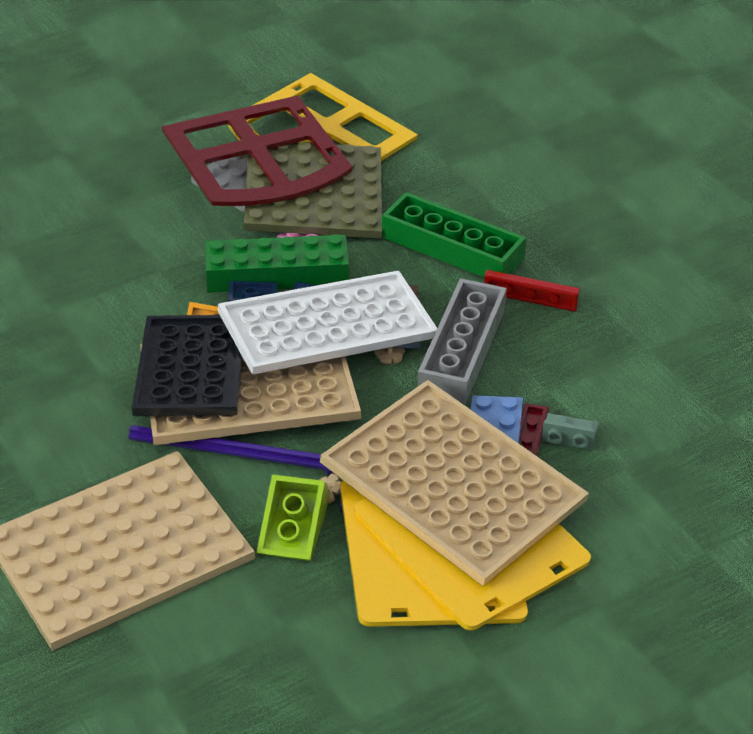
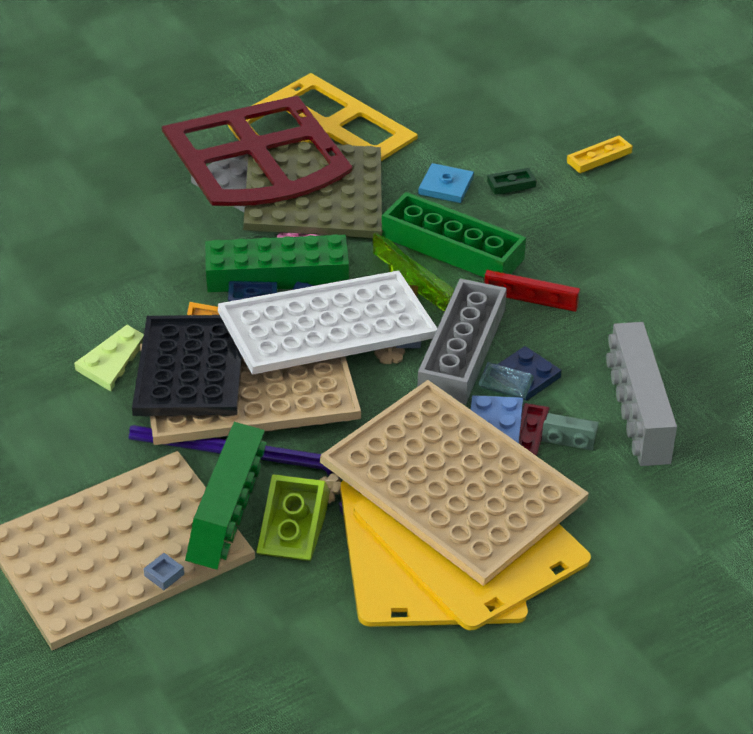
(109, 358): none -> yellowish green wing
(163, 571): none -> sand blue plate
(226, 496): none -> green brick
(428, 284): none -> clear neon green wedge
(446, 183): none -> dark azure plate
(506, 380): none -> clear light blue tile
(511, 181): none -> dark green plate
(530, 362): none -> dark blue plate
(599, 154): none -> yellow plate
(641, 394): none -> light grey brick

